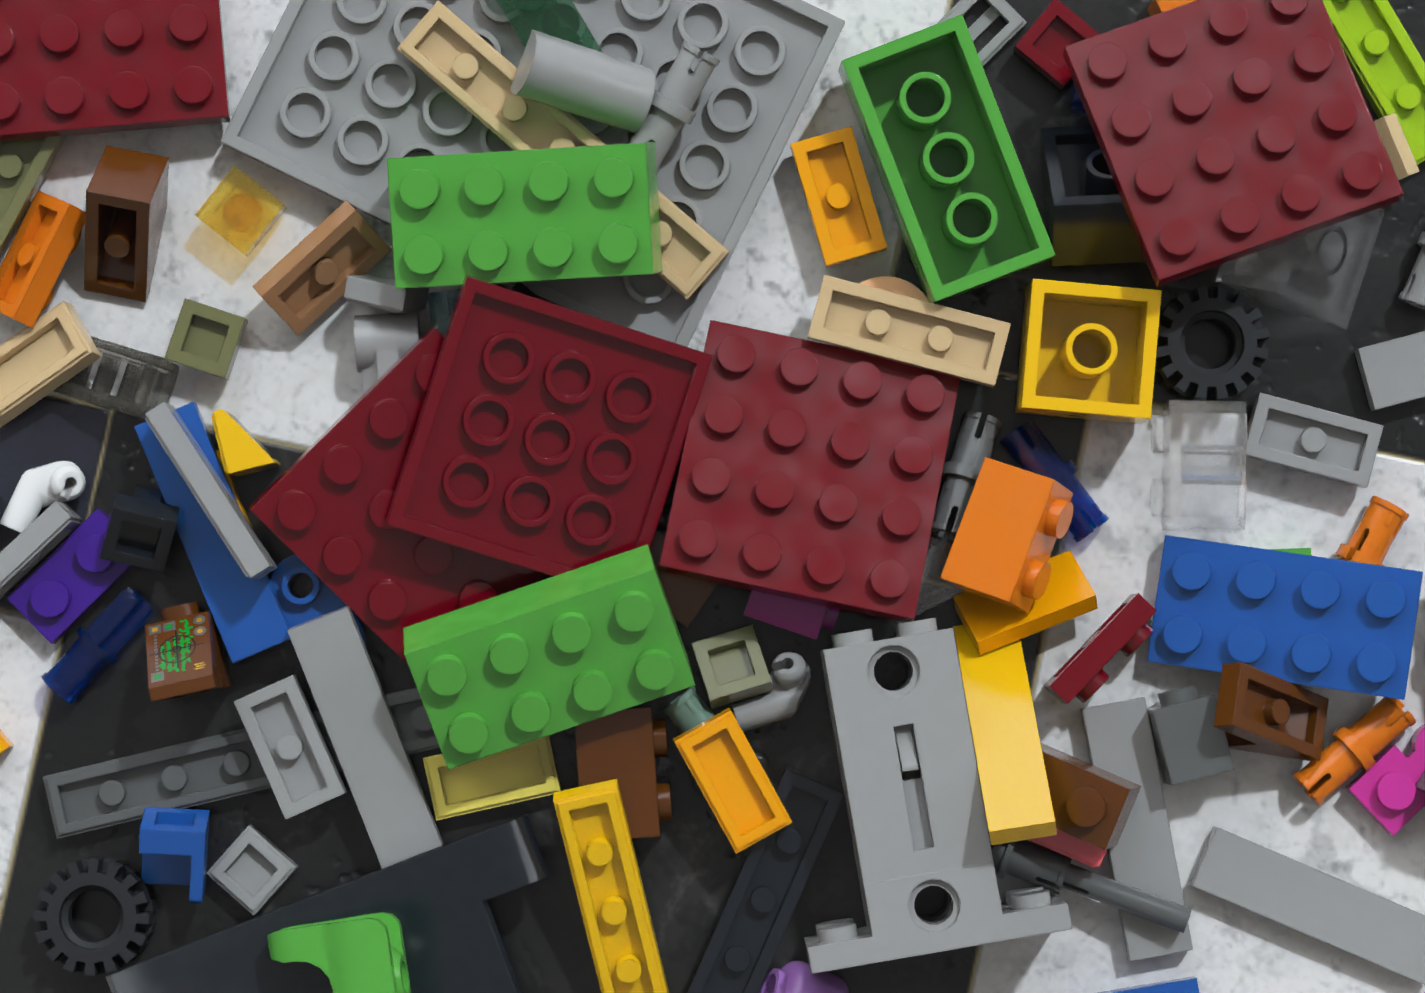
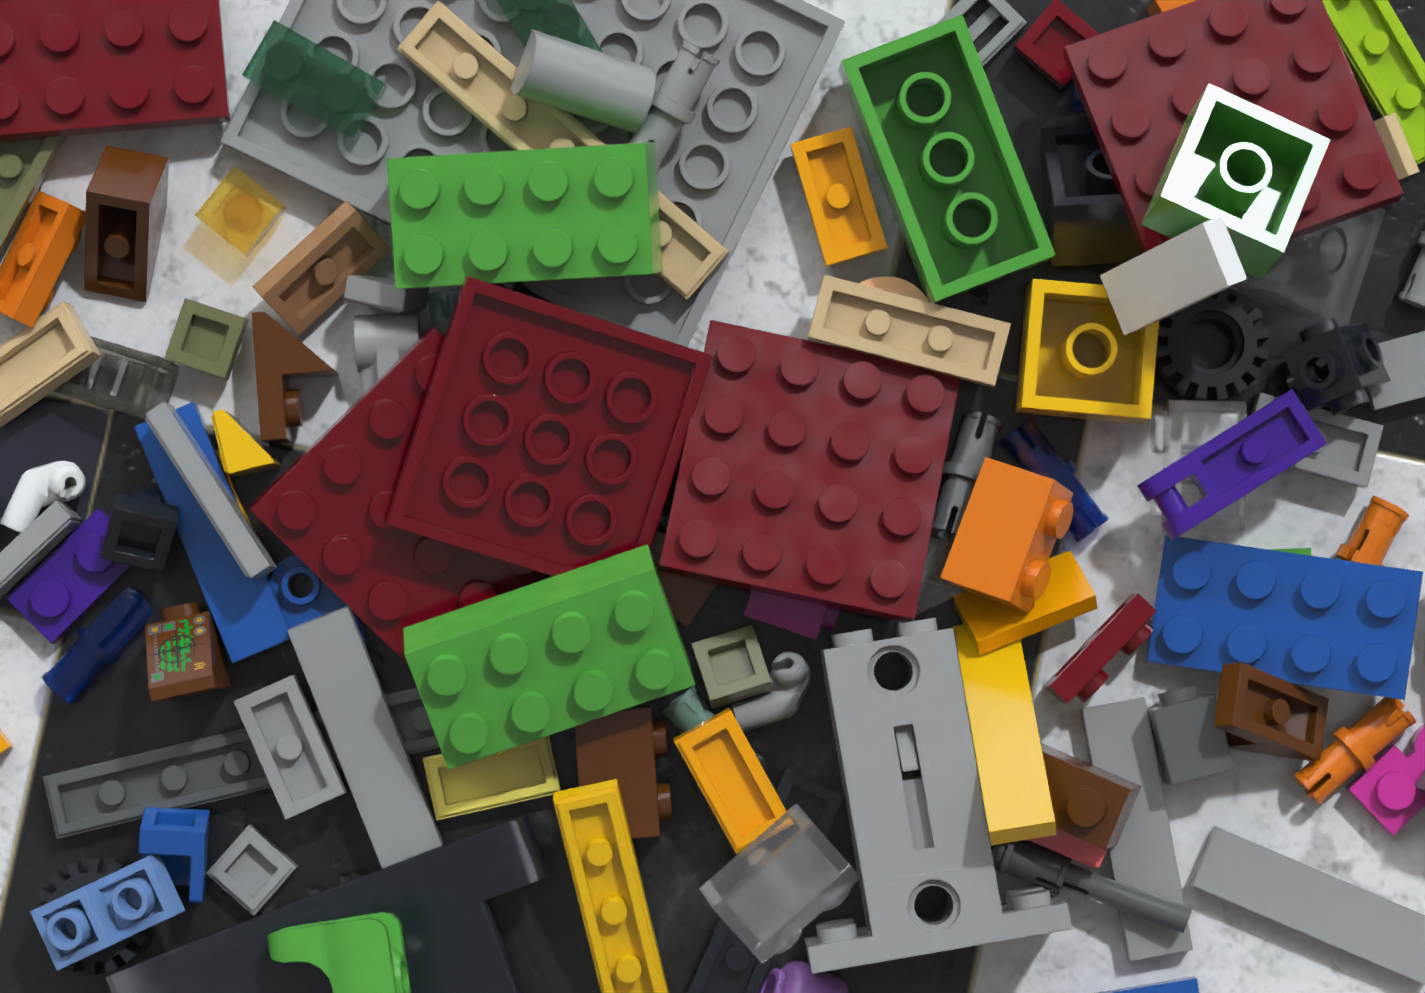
(107, 911): none -> medium blue slope
(278, 359): none -> reddish brown slope
(314, 80): none -> clear green plate
(780, 884): none -> clear brick
(1173, 276): none -> white tile
(1234, 463): none -> dark purple plate
(1239, 167): none -> bright green brick
(1335, 366): none -> black brick

